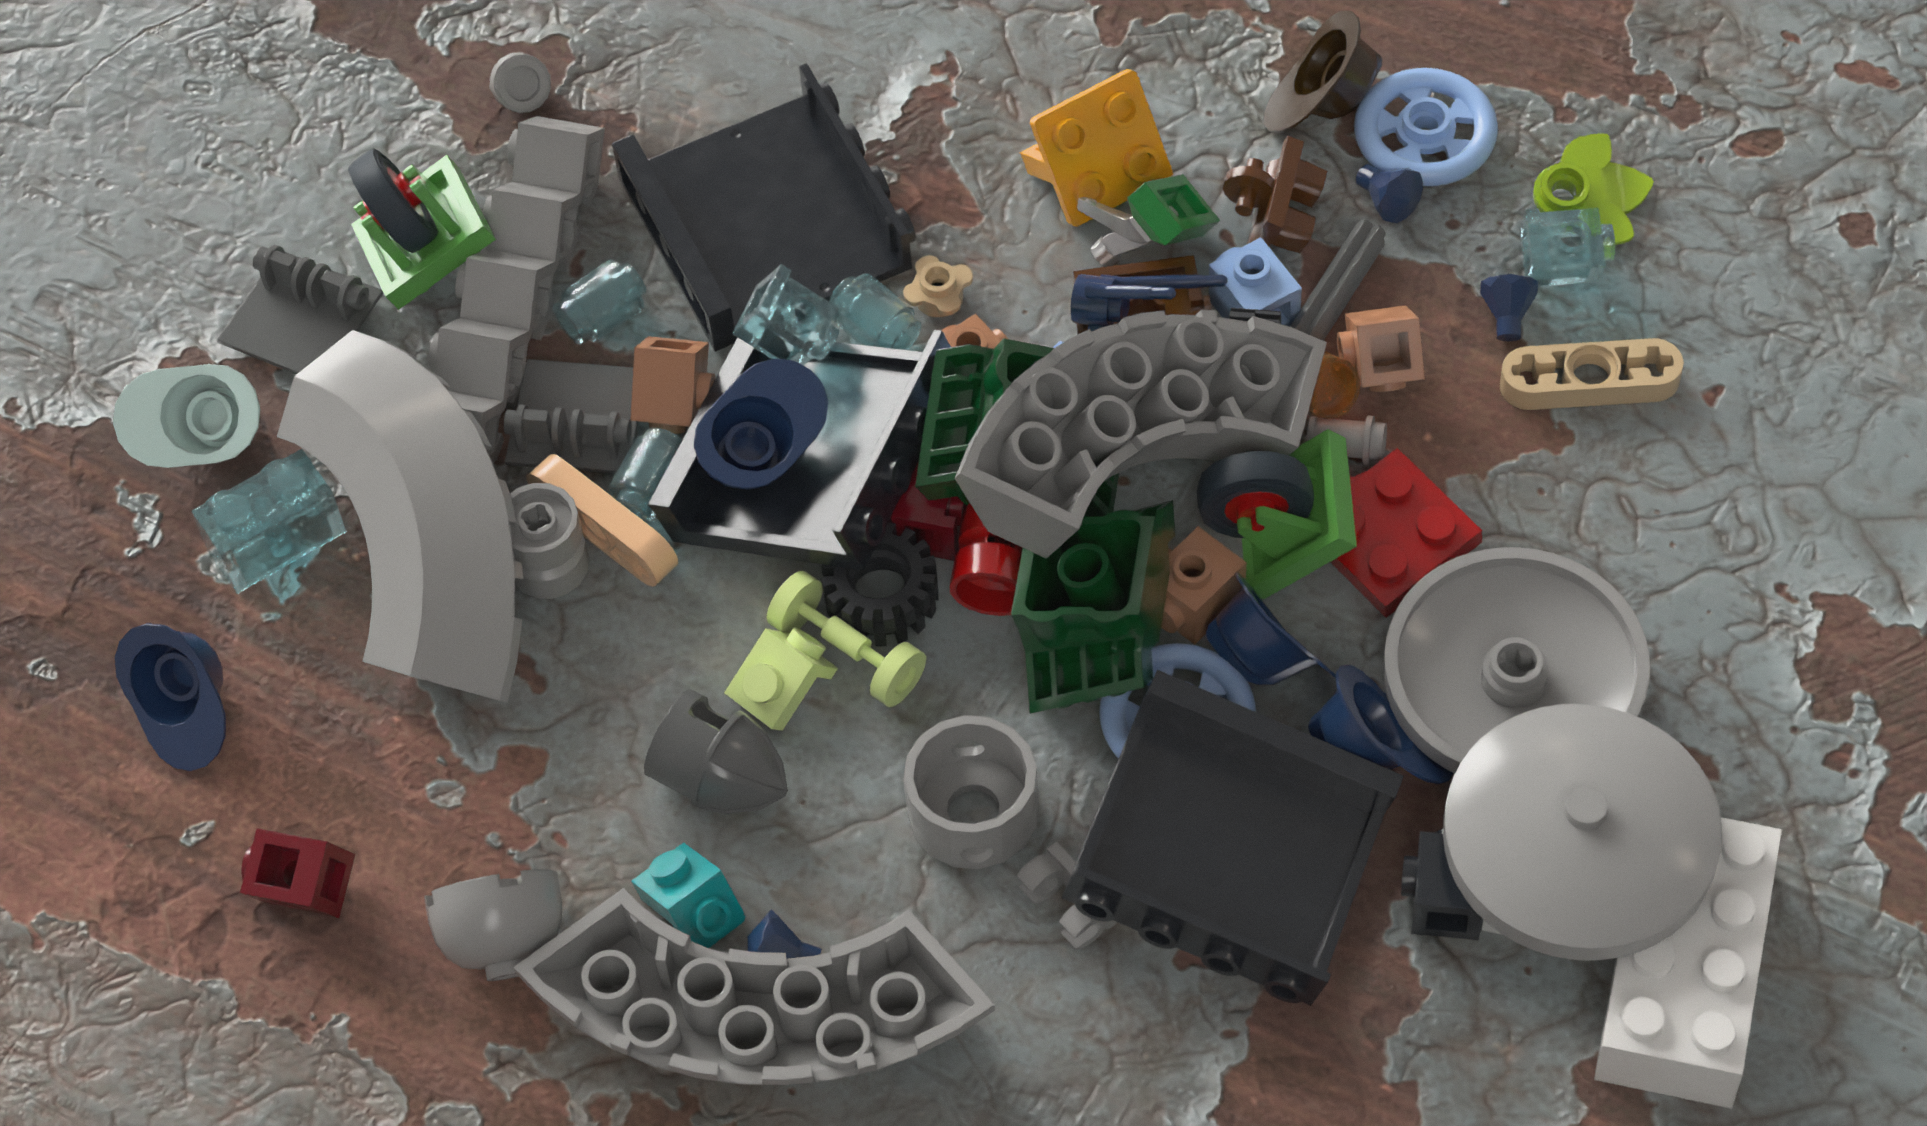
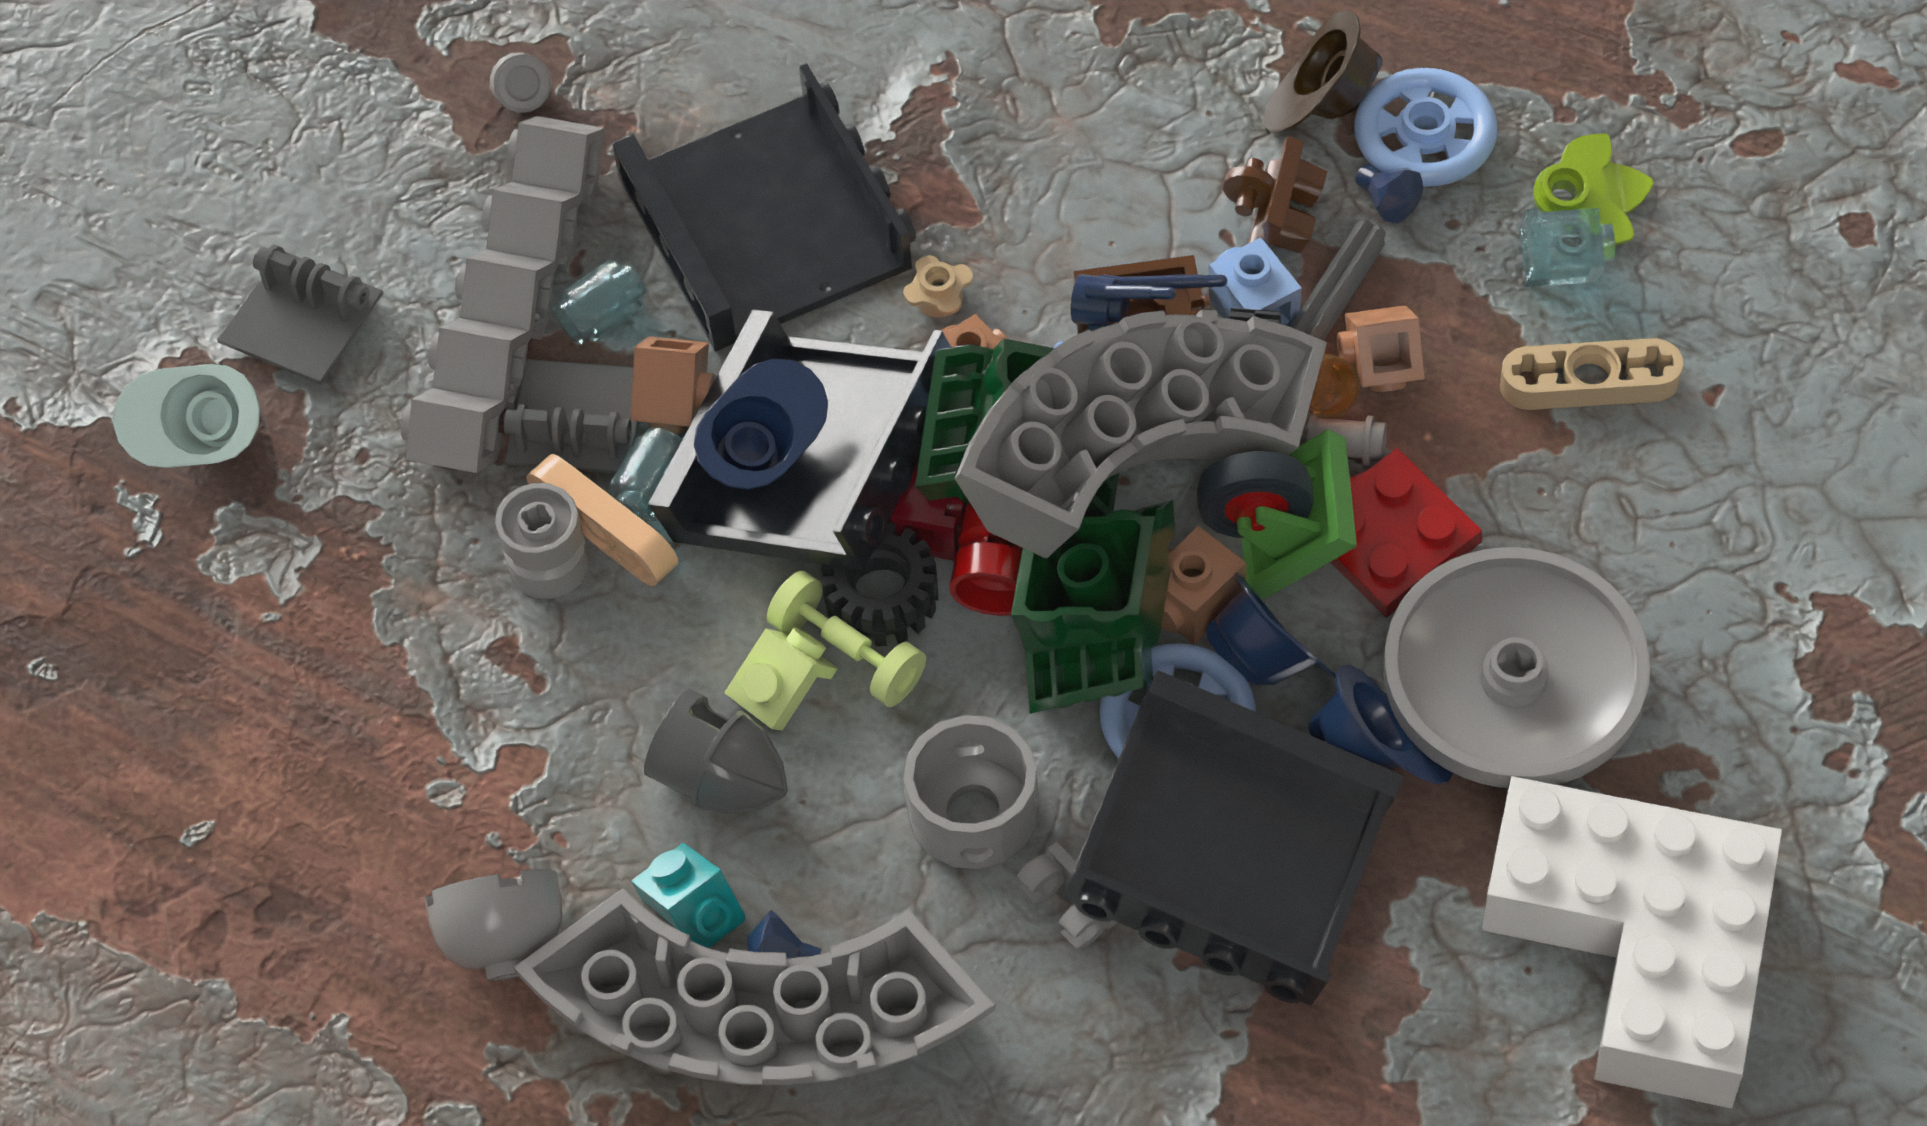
(175, 693): dark blue piece -> none
(269, 520): clear light blue brick -> none
(296, 872): dark red brick -> none
(415, 223): bright green plate -> none
(427, 512): light grey brick -> none
(787, 320): clear light blue brick -> none
(874, 314): clear light blue brick -> none
(1098, 145): light orange bracket -> none
(1161, 211): green piece -> none
(1437, 902): black brick -> none
(1509, 300): dark blue rock -> none
(1582, 831): light grey dish -> none

